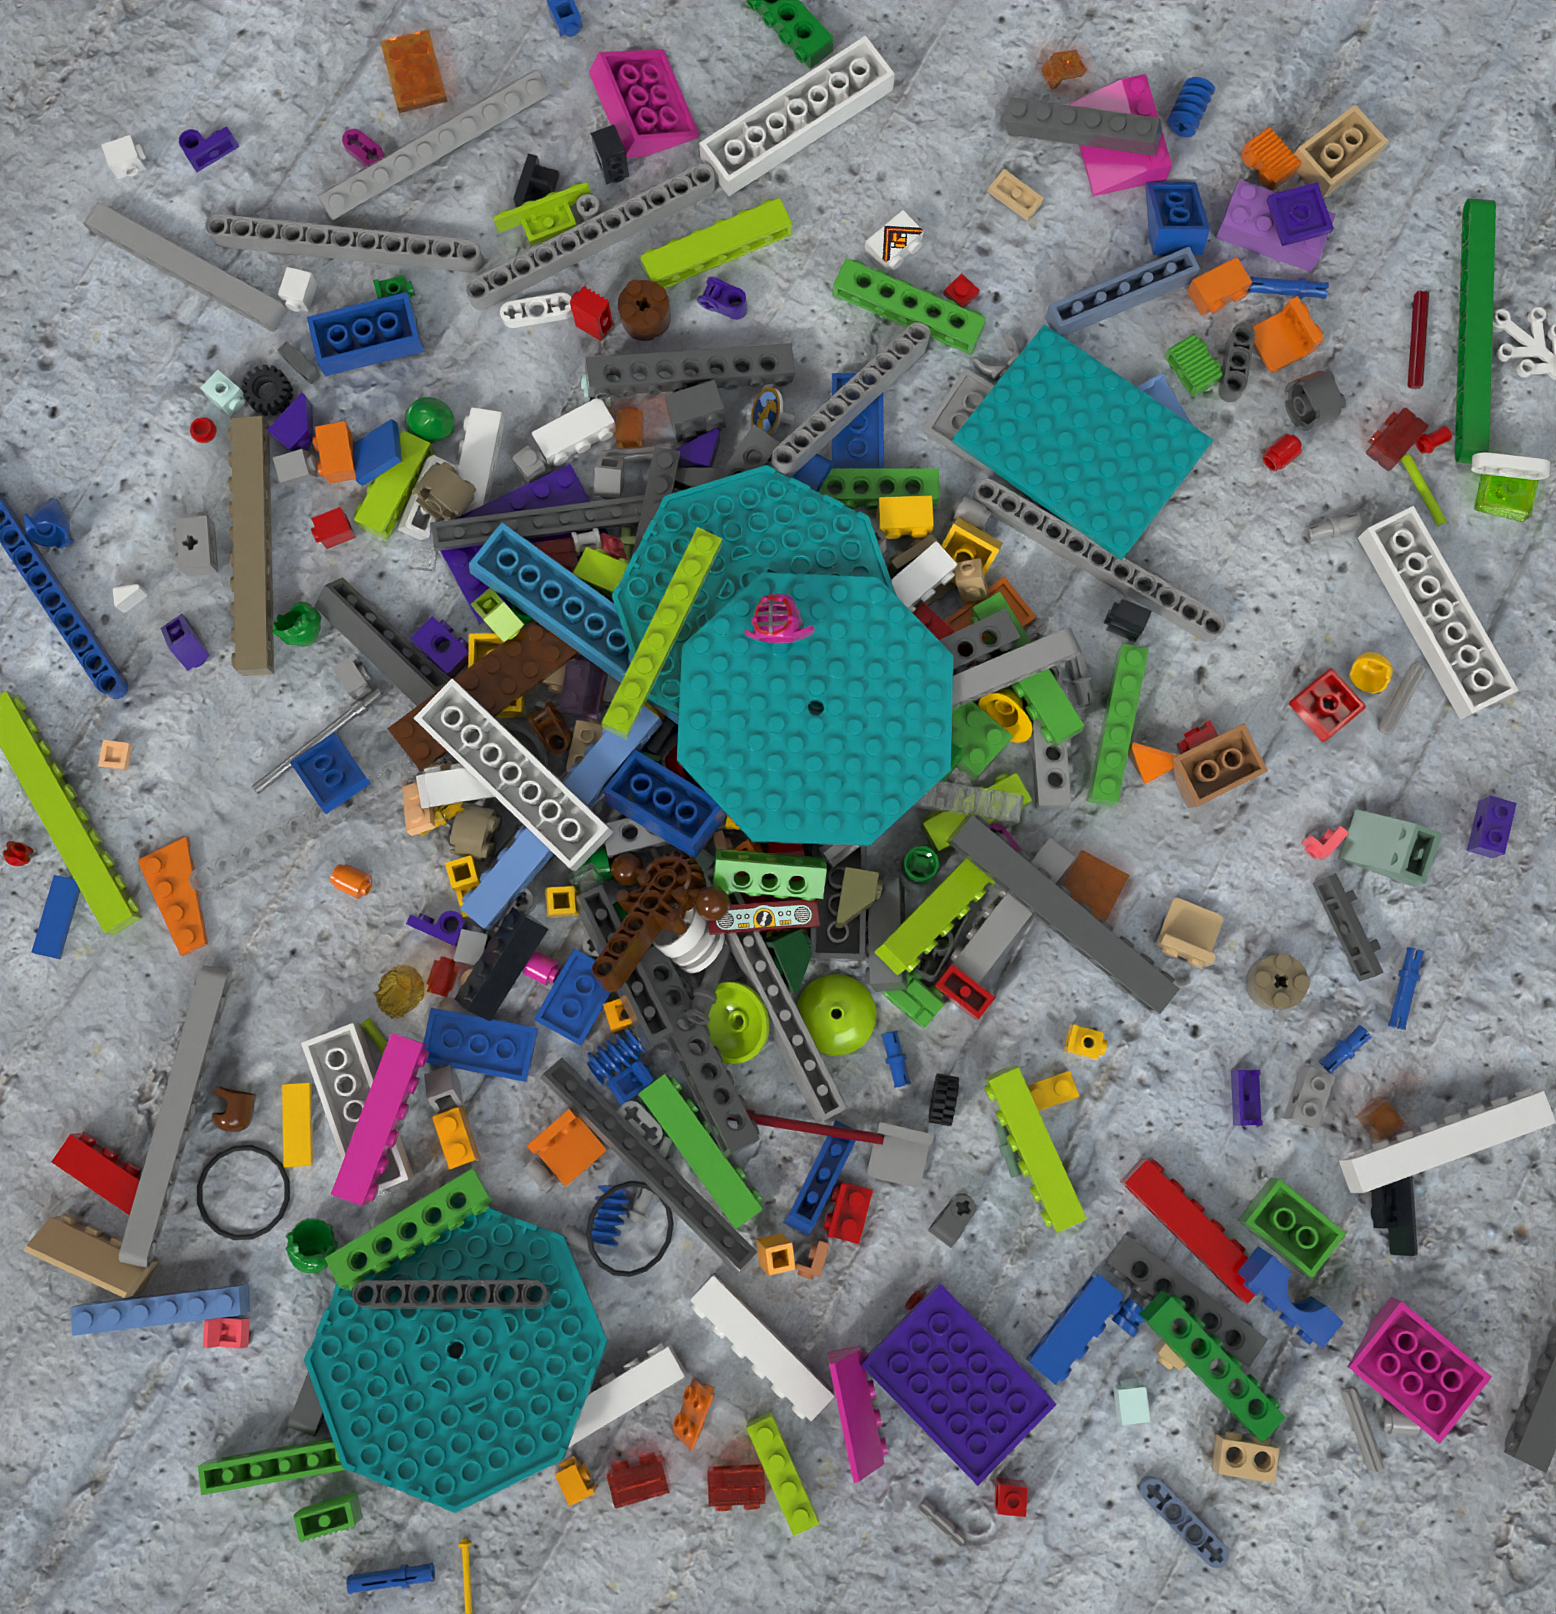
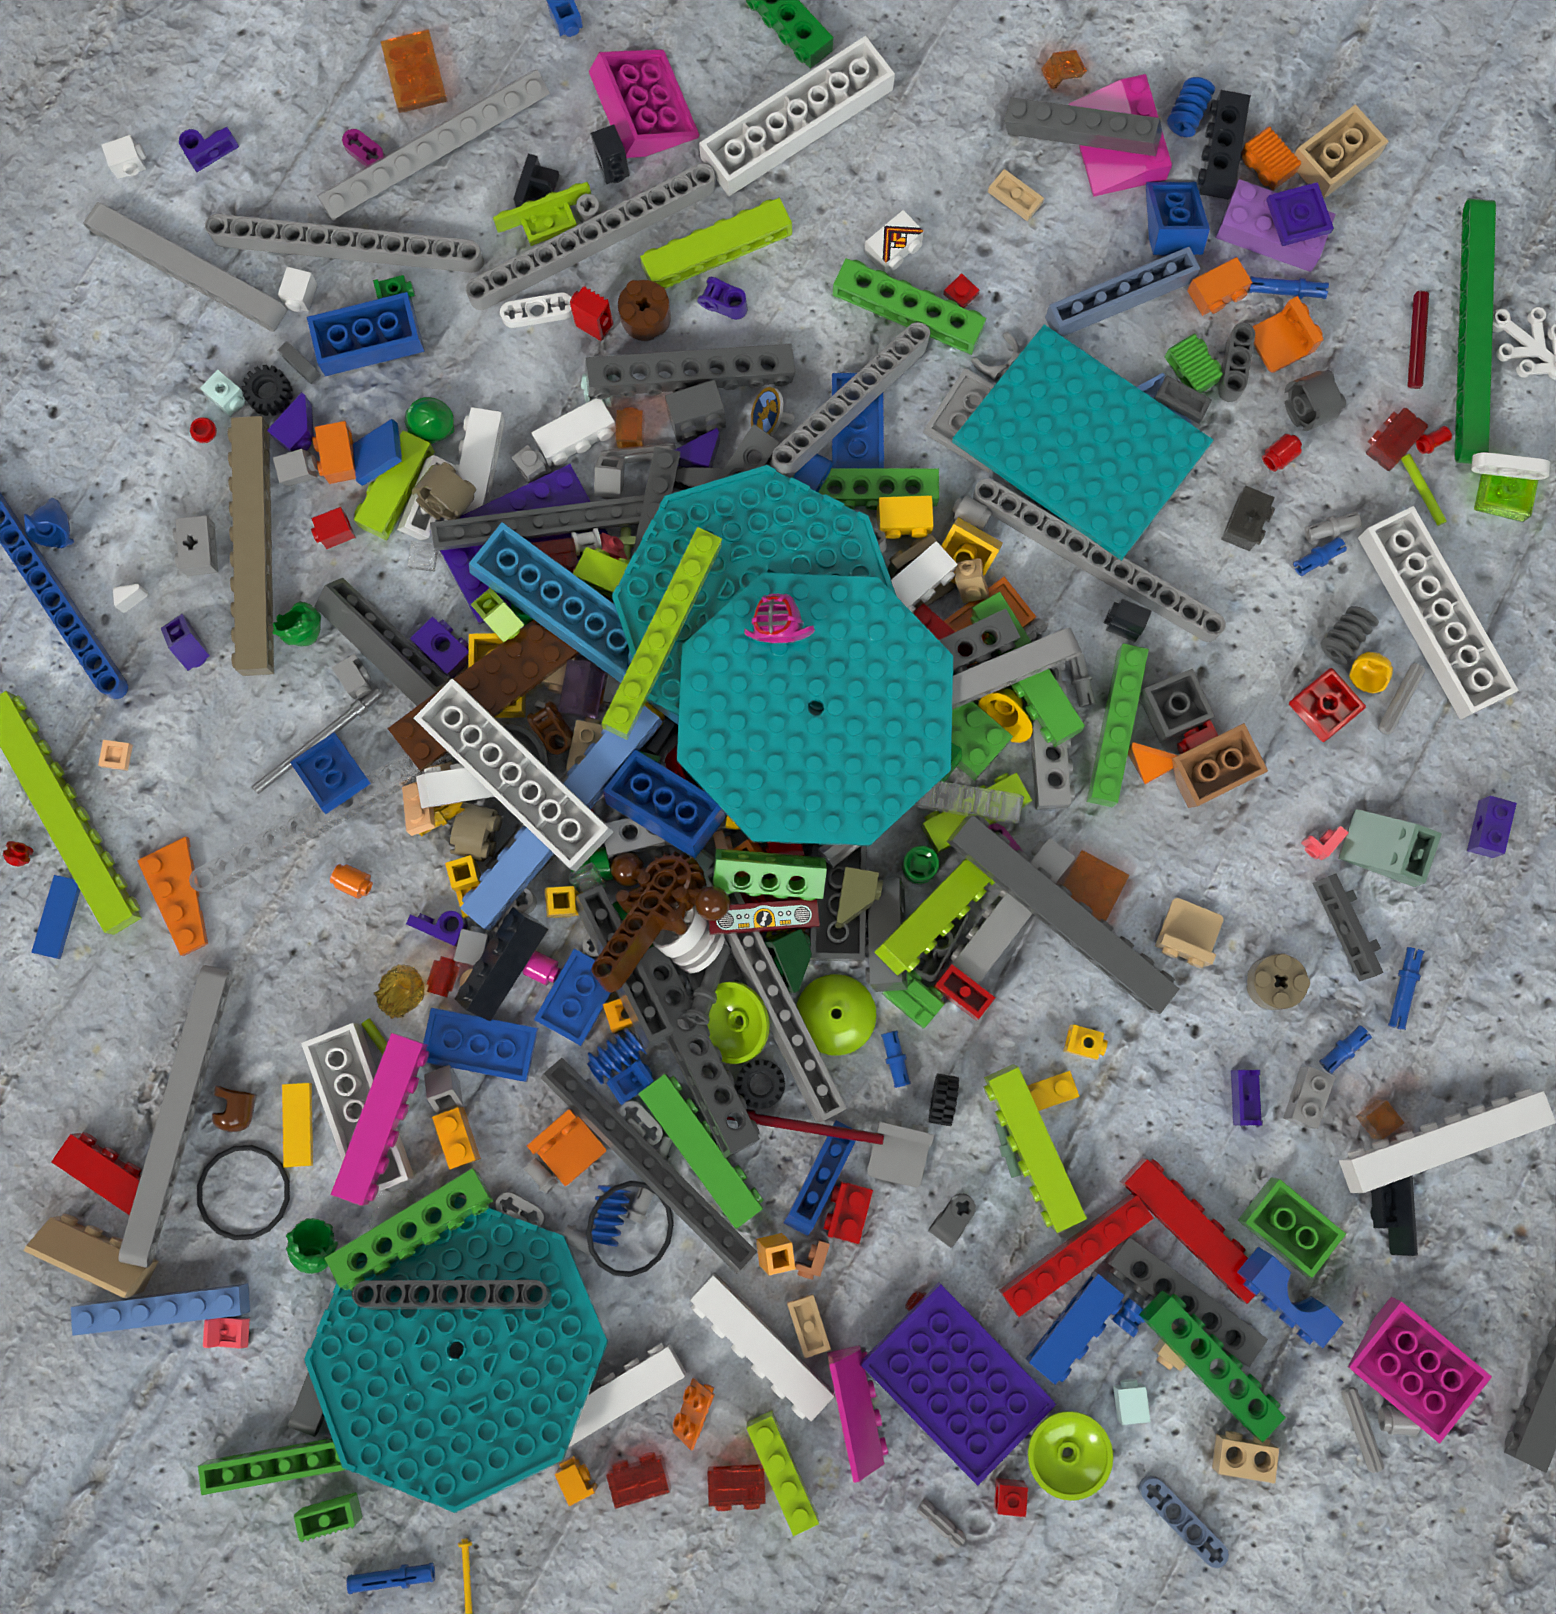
(523, 1204): none -> light grey beam
(745, 1076): none -> black tyre
(808, 1326): none -> tan plate
(1076, 1254): none -> red brick
(1082, 1471): none -> lime dish
(1176, 705): none -> dark grey brick
(1183, 399): none -> dark grey plate
(1233, 108): none -> black brick
(1251, 504): none -> clear smoke brick
(1319, 556): none -> blue pin
(1347, 633): none -> dark grey piece

